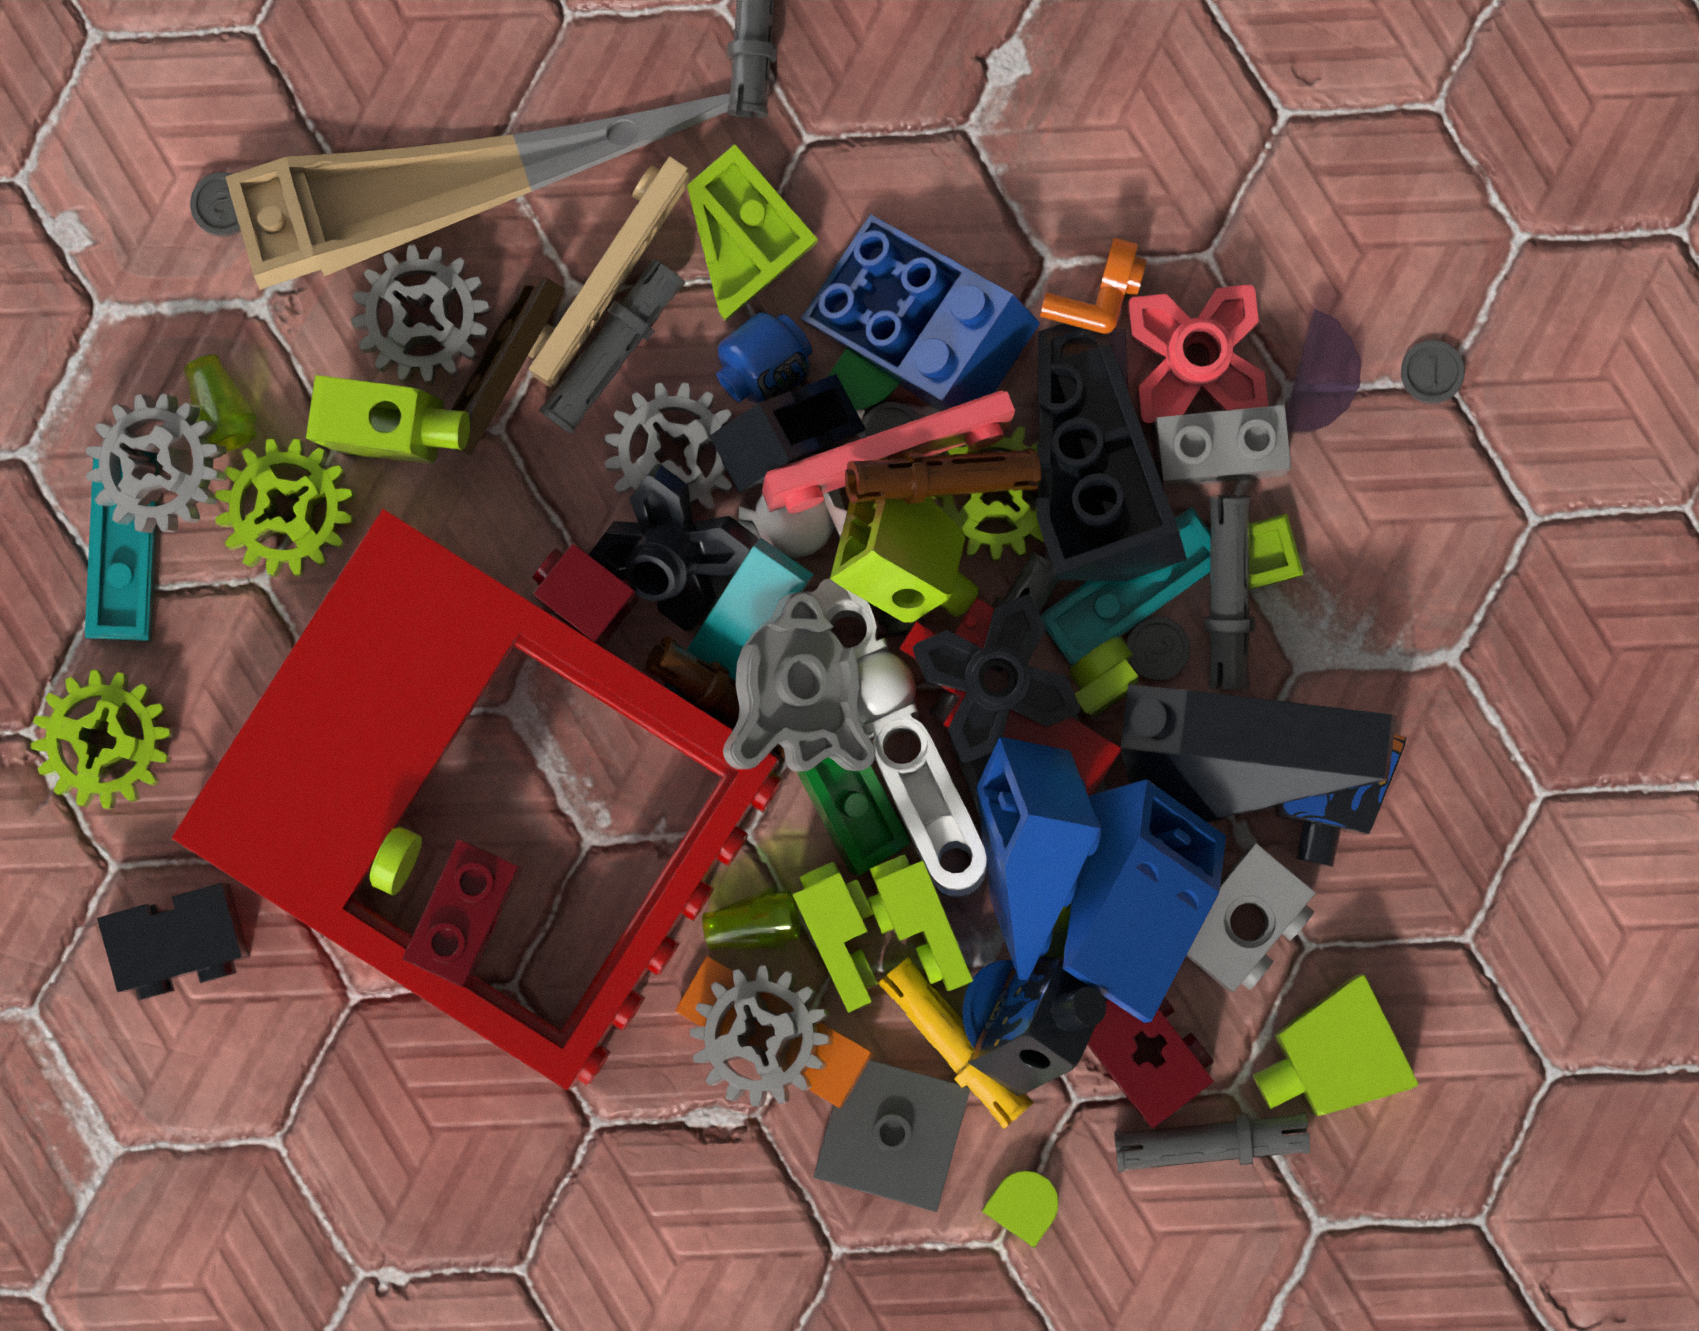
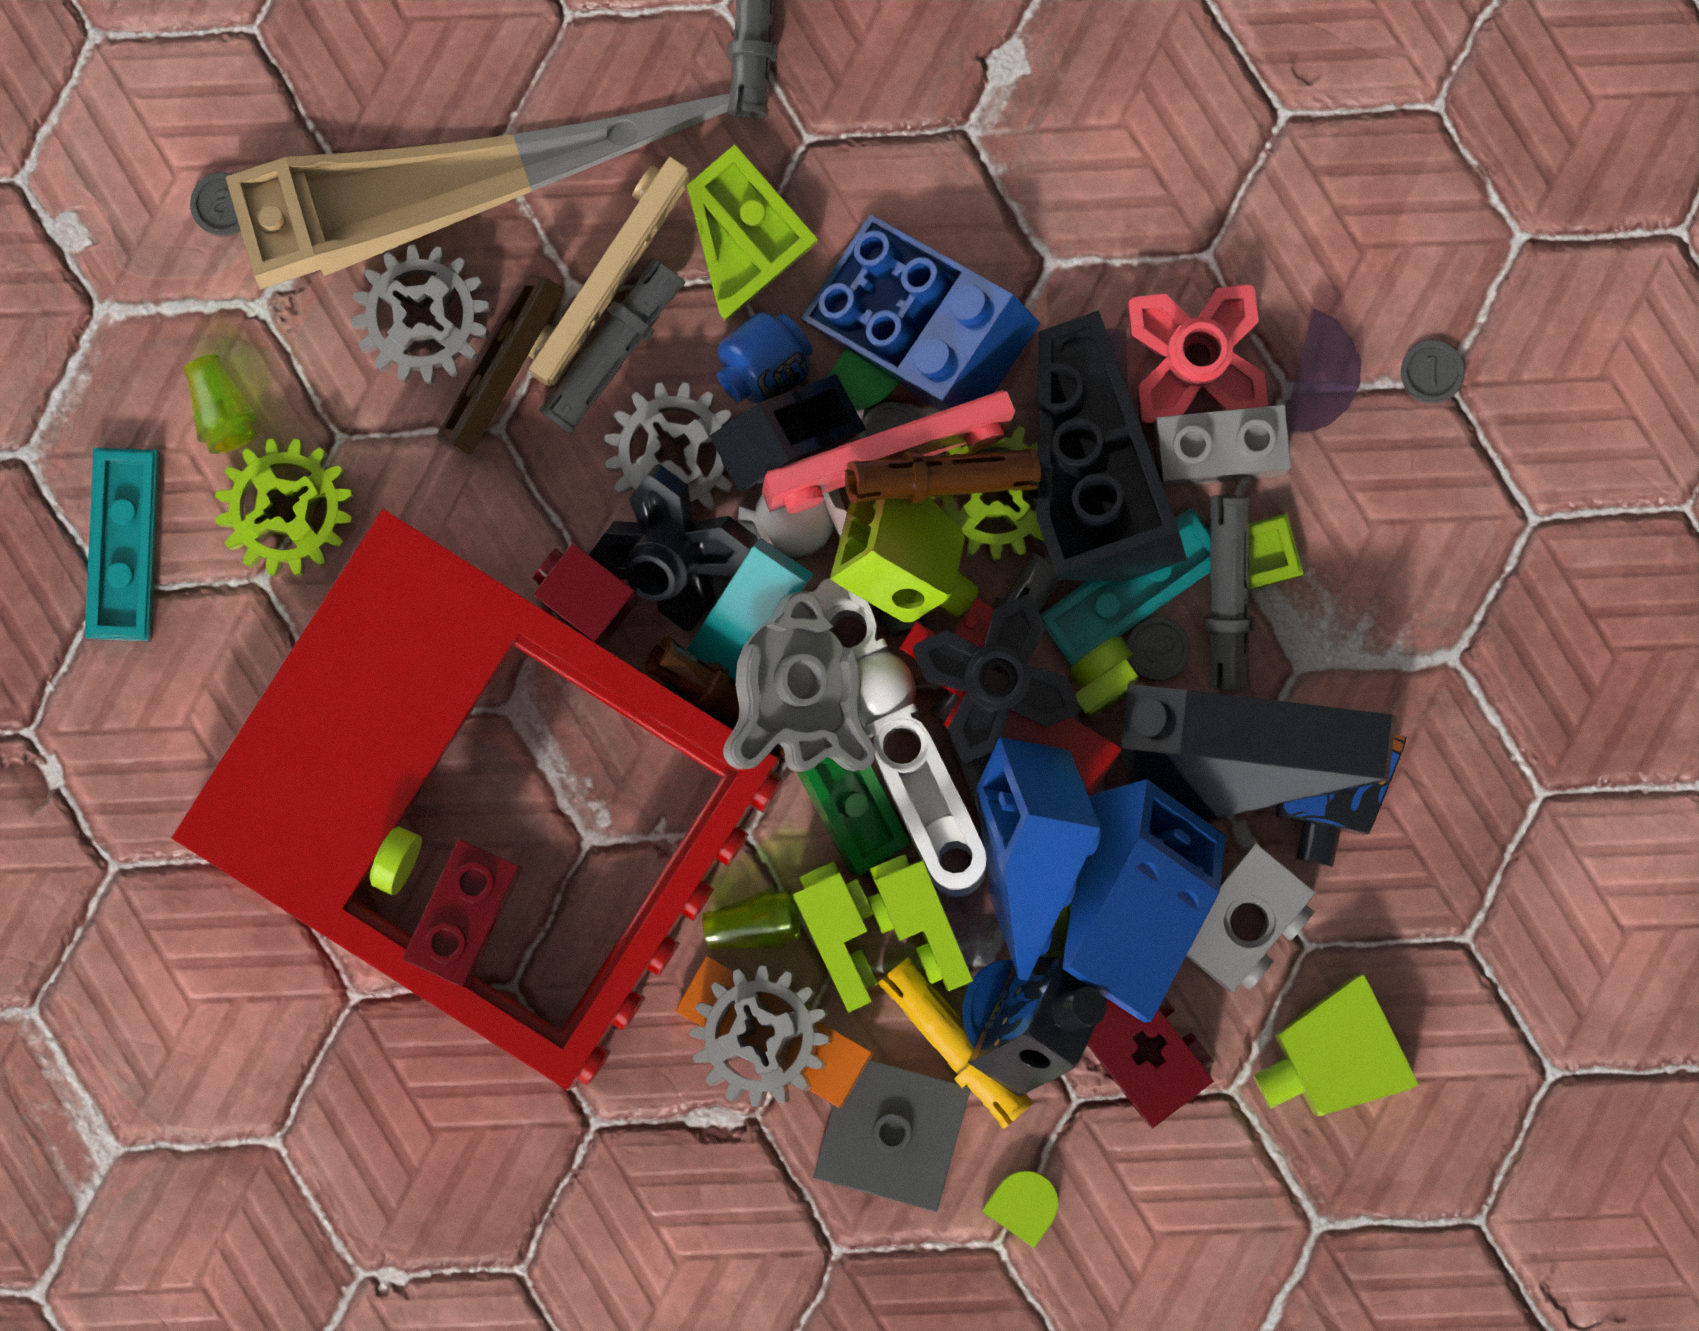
(94, 769): lime gear -> none
(139, 480): light grey gear -> none
(155, 948): black brick -> none
(383, 420): lime torso -> none
(1120, 276): orange plate -> none
(1213, 1142): dark grey pin -> none

